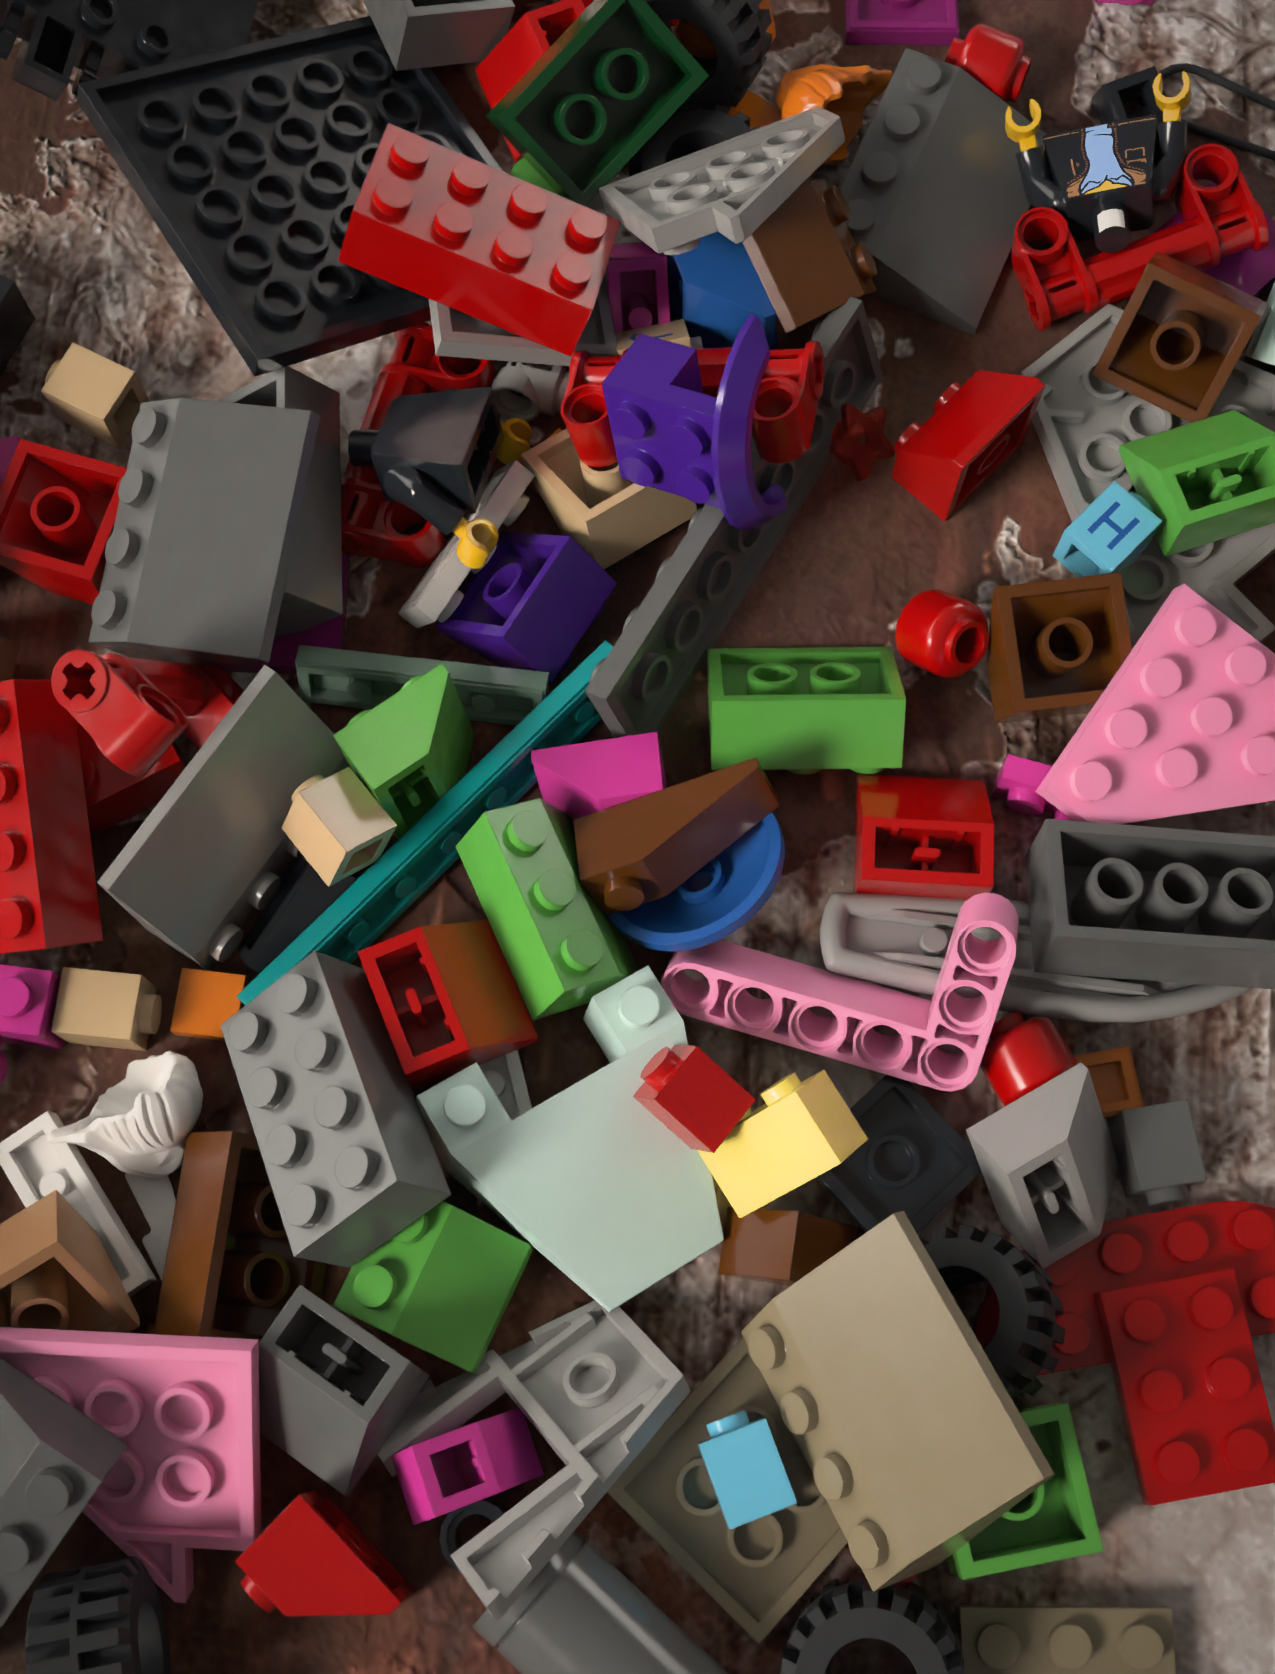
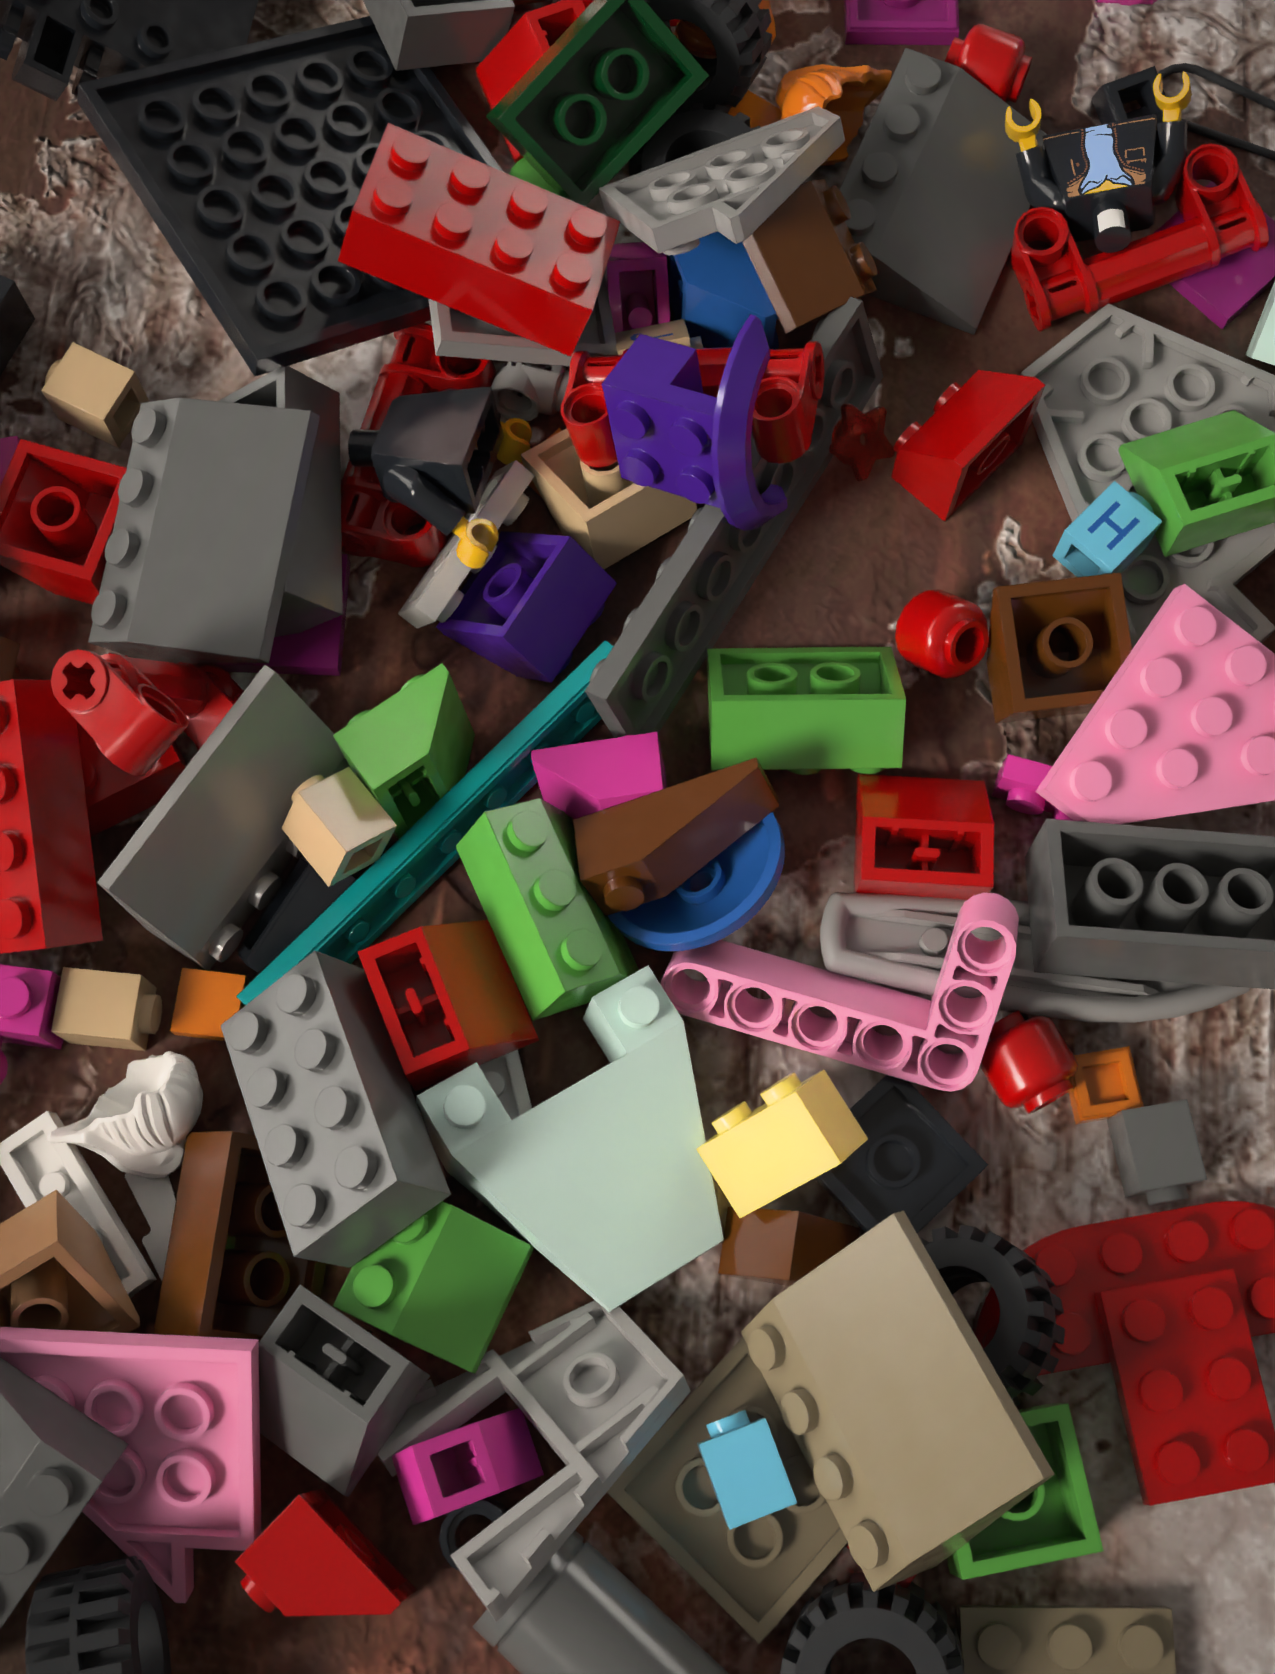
(371, 678): sand green tile -> none
(692, 1096): red brick -> none
(1049, 1165): light grey slope -> none
(1179, 338): reddish brown slope -> none

